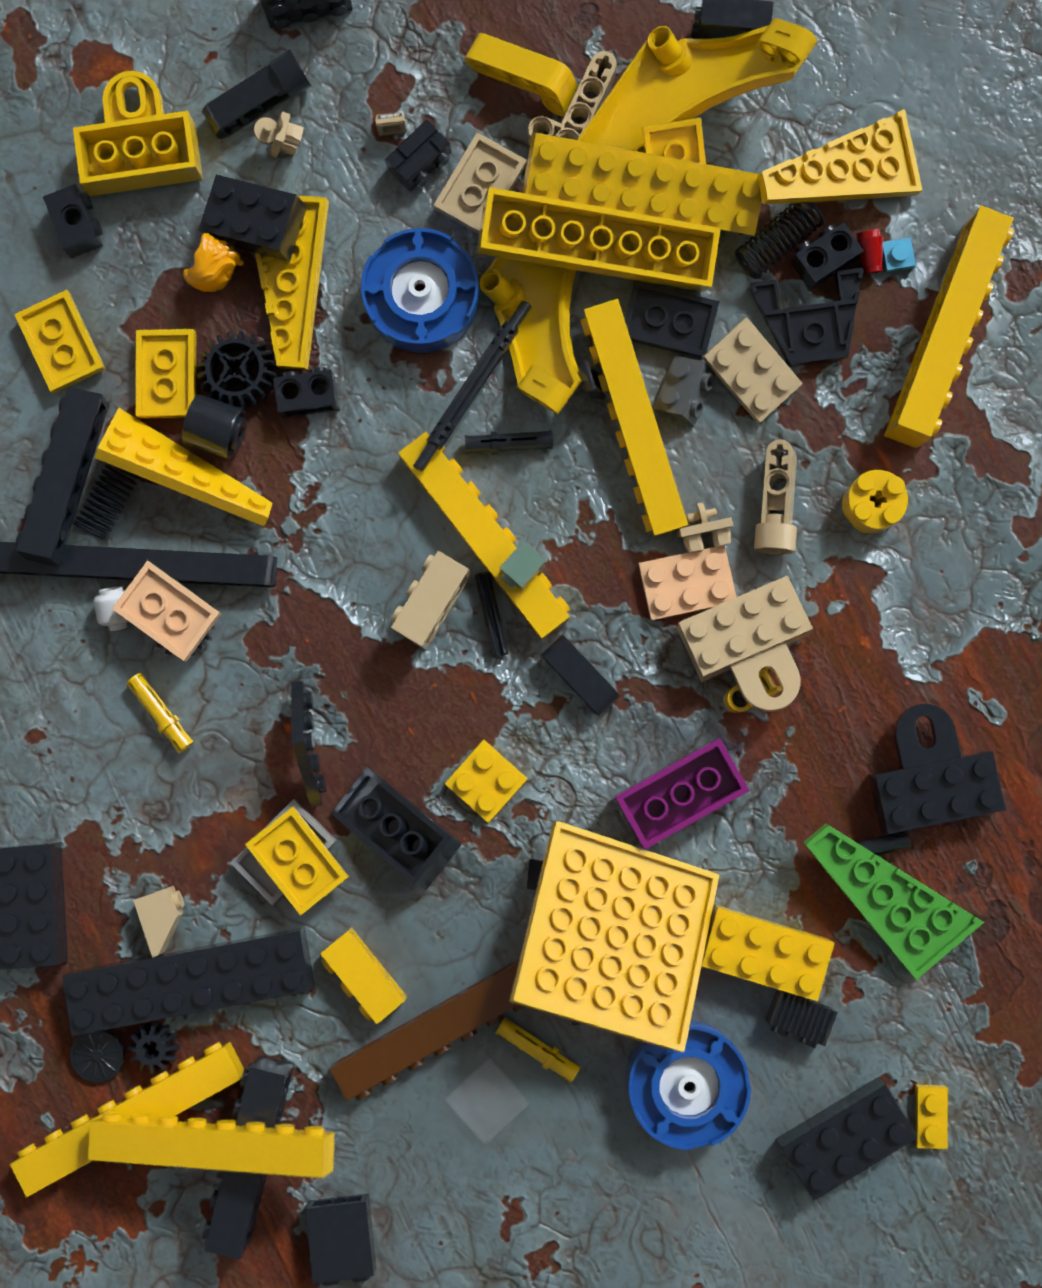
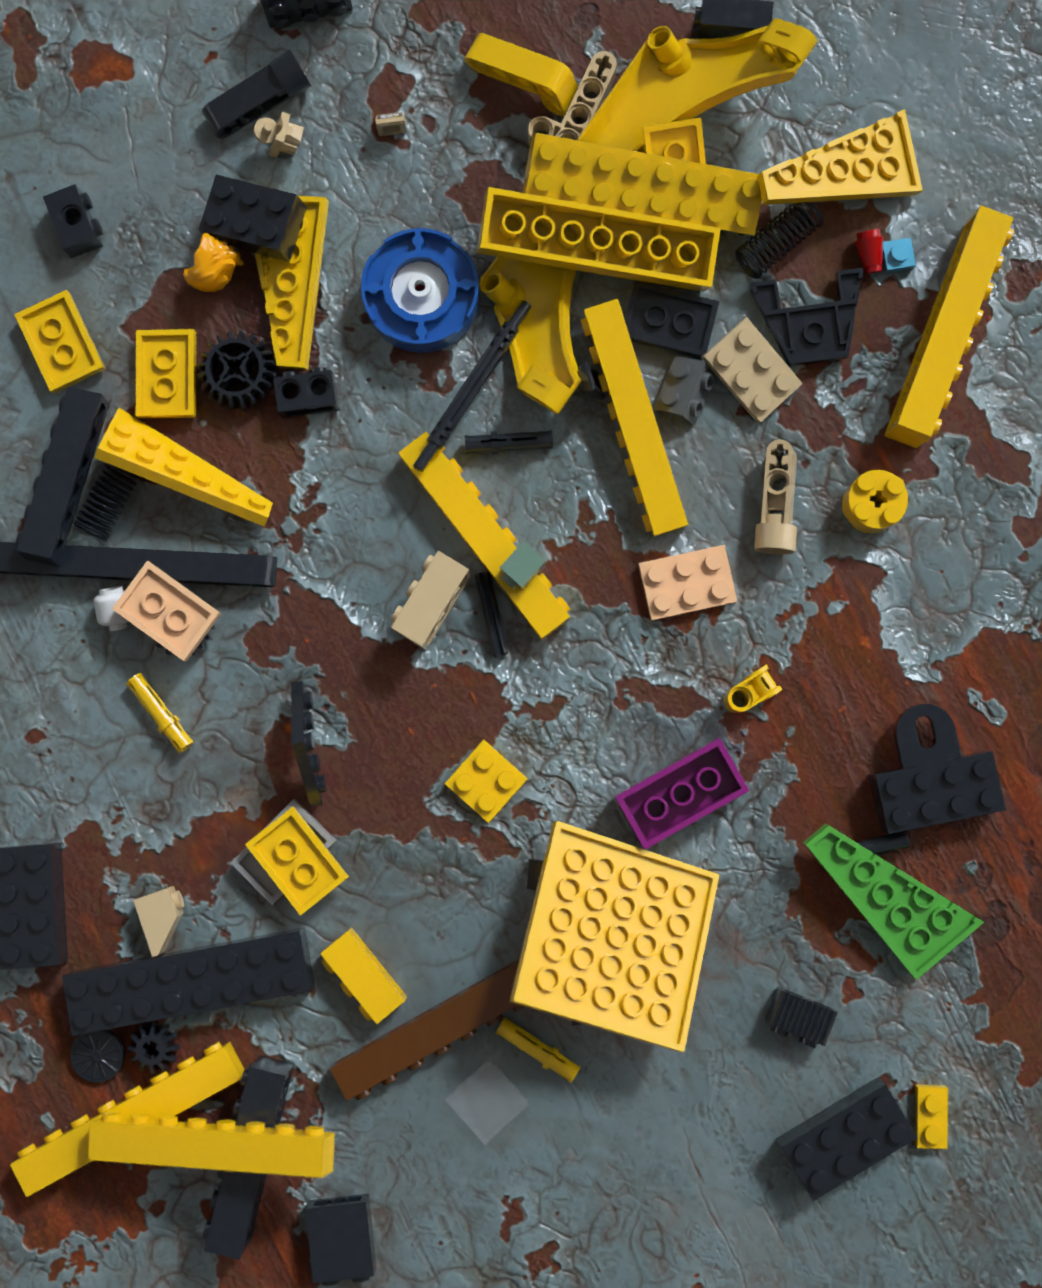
(138, 146): yellow brick -> none
(214, 426): black piece -> none
(396, 829): black slope -> none
(419, 156): black brick -> none
(481, 167): tan plate -> none
(580, 675): black beam -> none
(692, 535): tan hips -> none
(693, 1113): blue piece -> none
(749, 637): tan brick -> none
(767, 953): yellow brick -> none
(828, 258): black brick -> none

